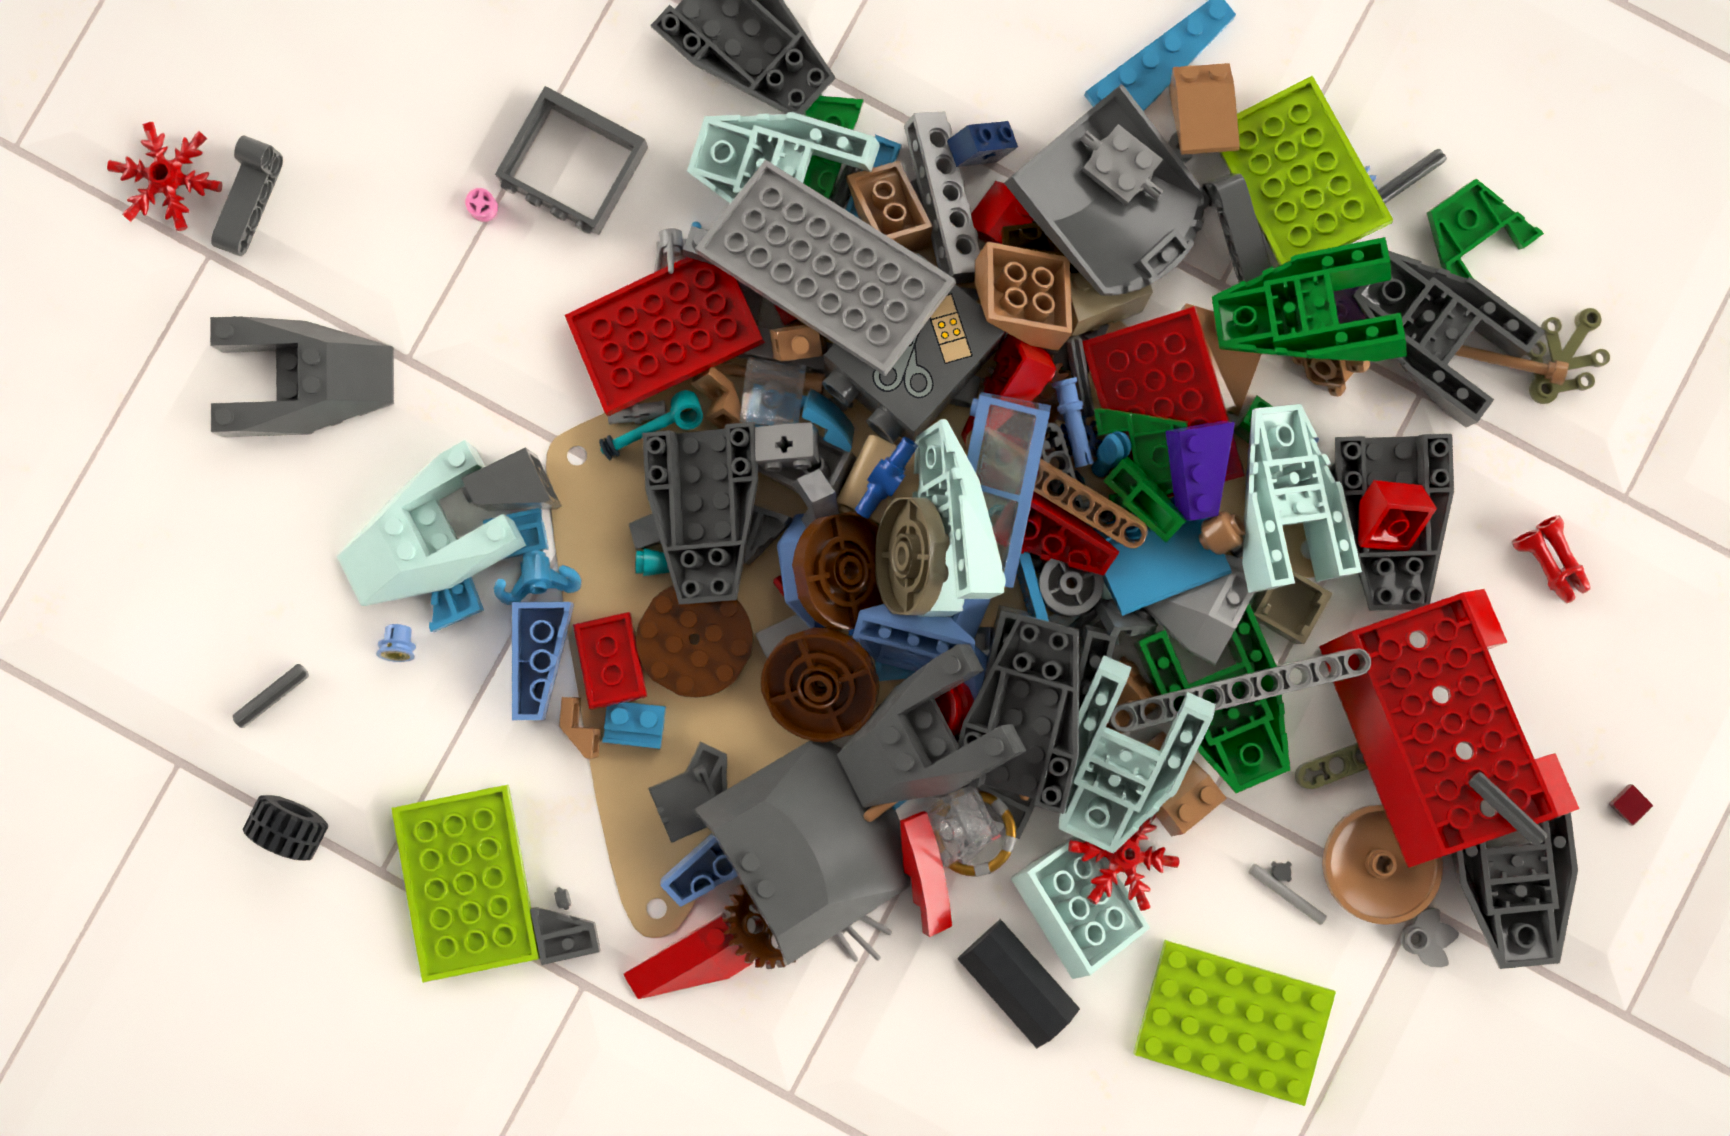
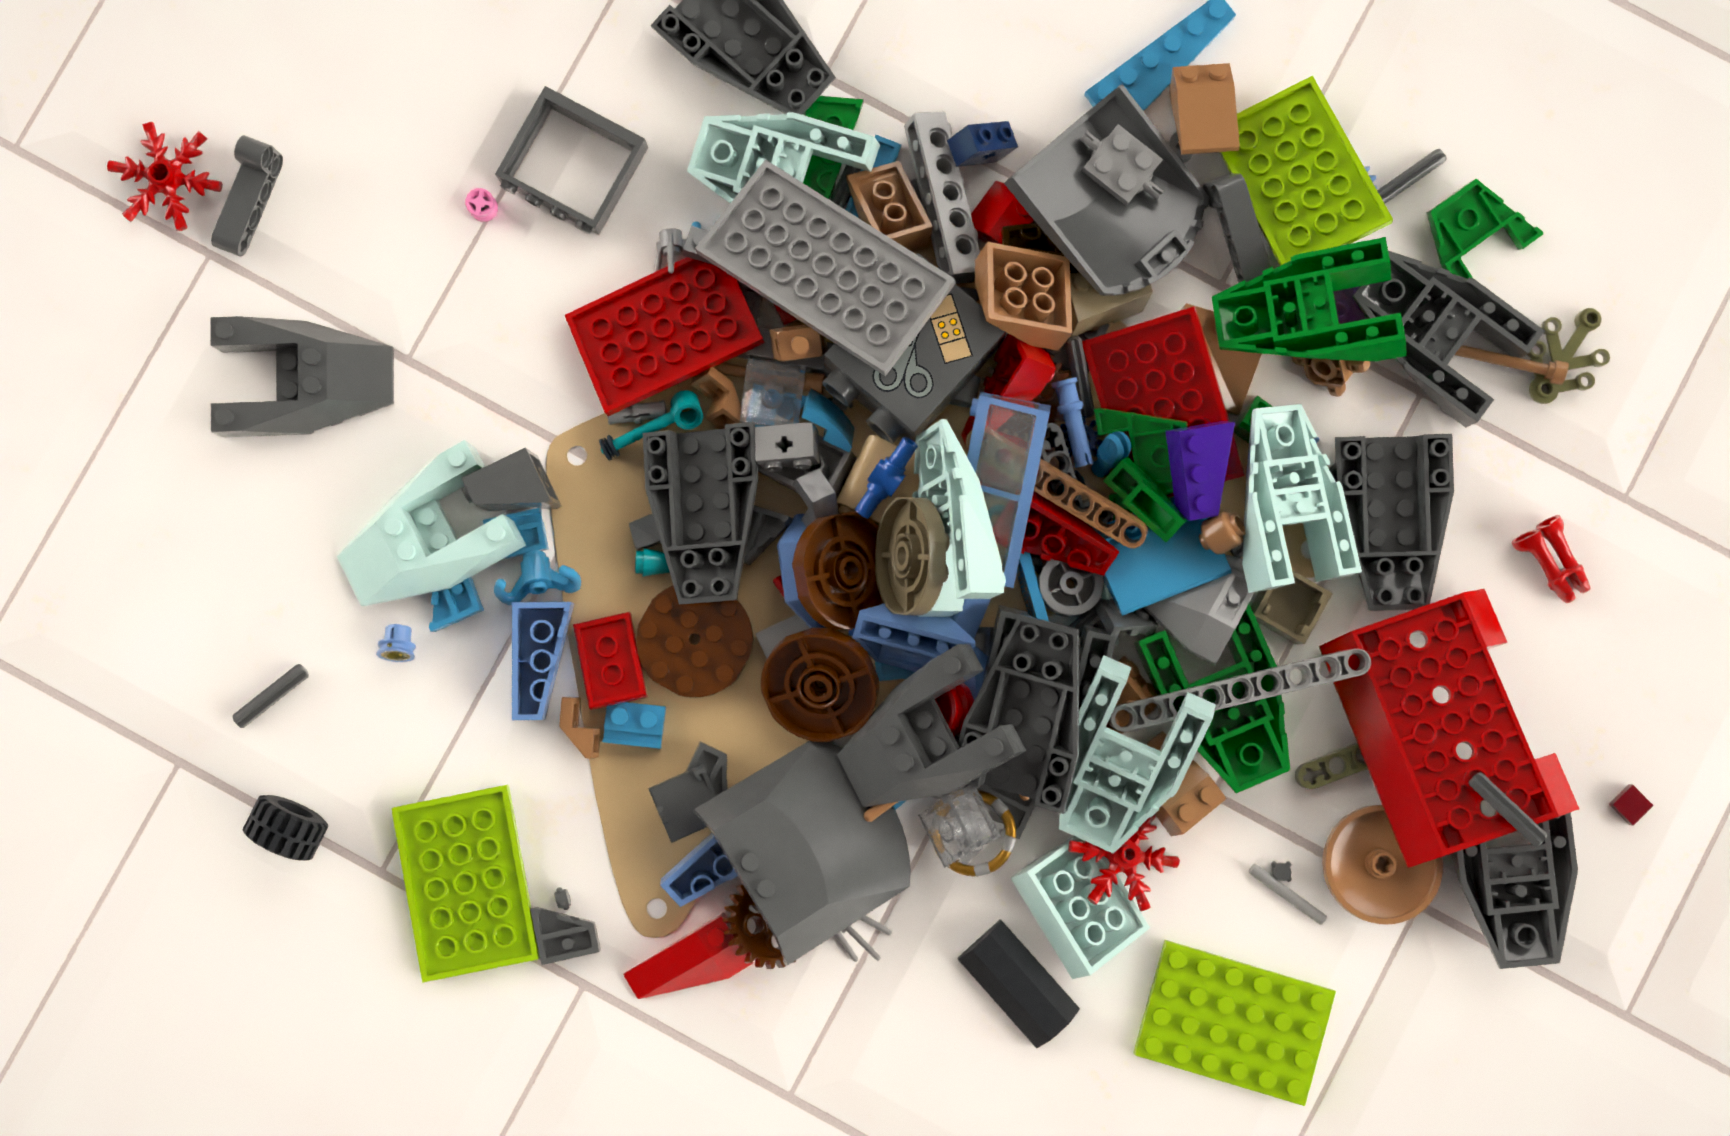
(927, 874): slope -> none
(1393, 515): red slope -> none
(1432, 938): light grey plate -> none

